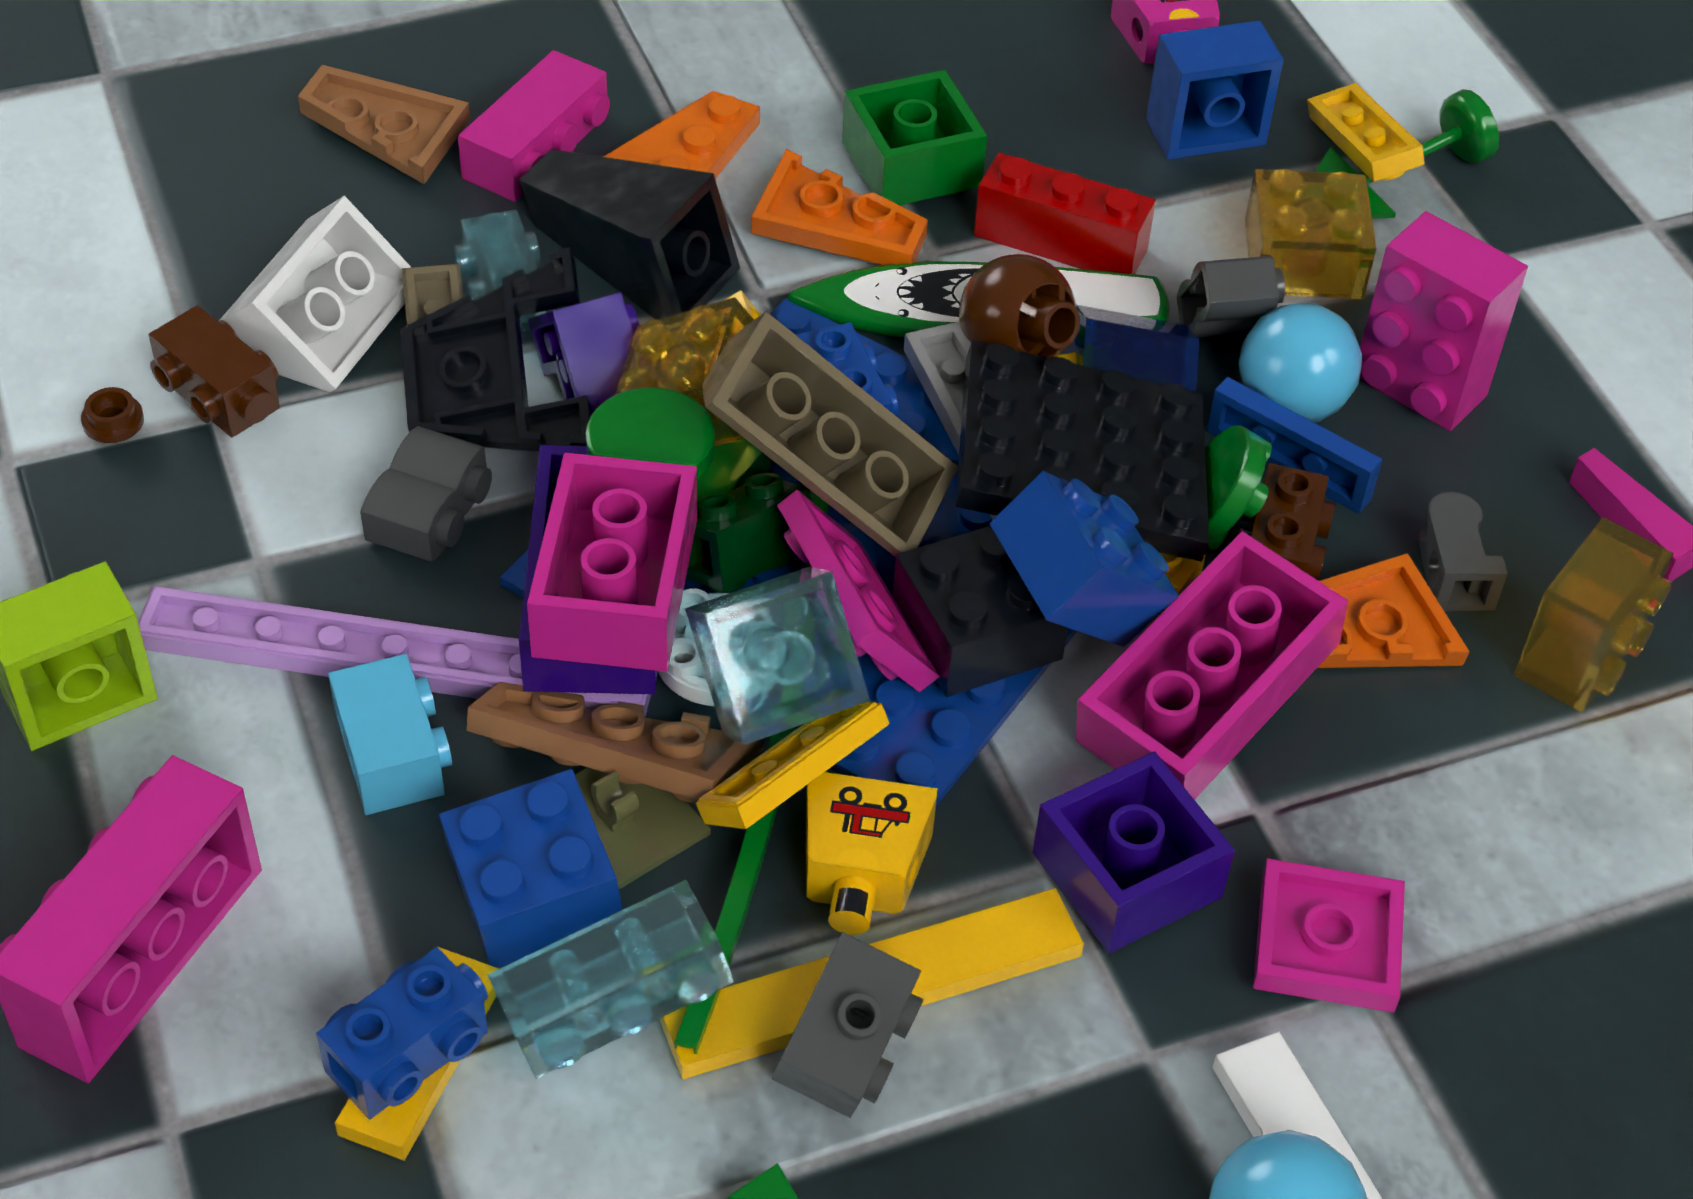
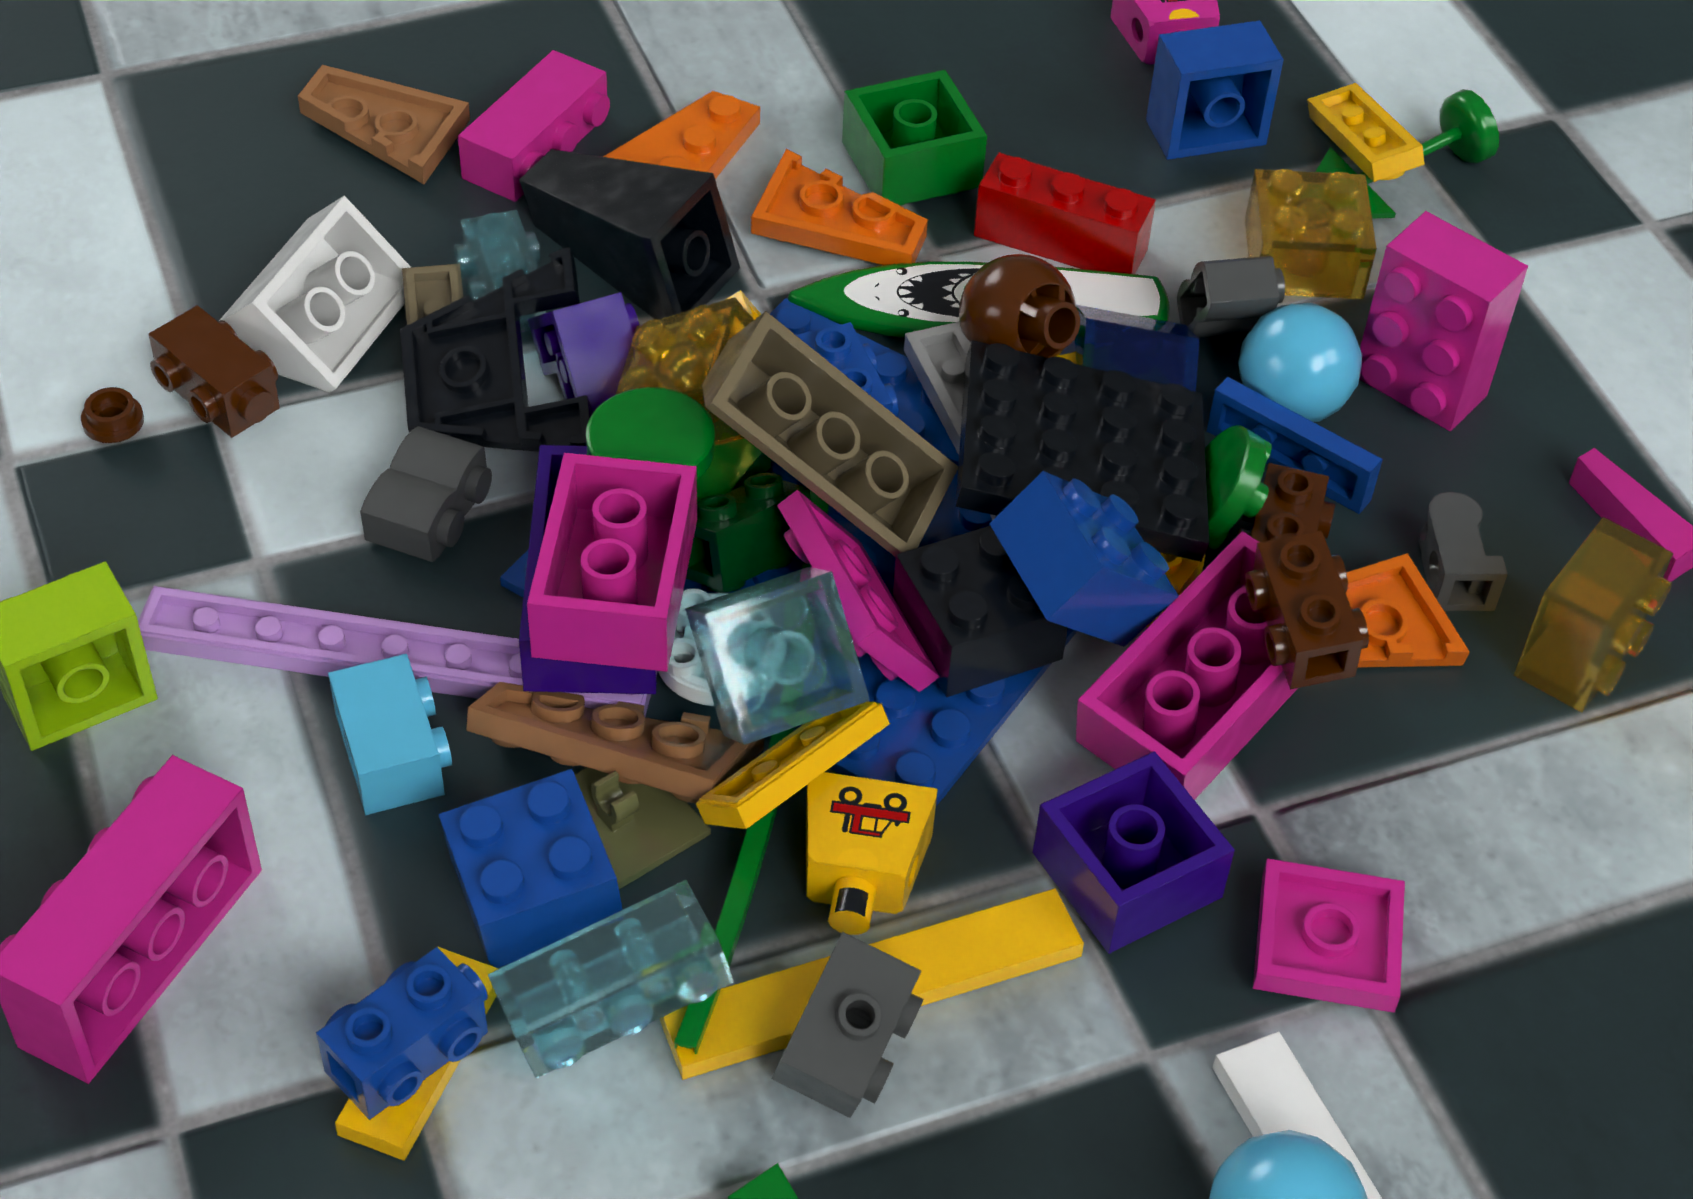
(1306, 609): none -> reddish brown brick

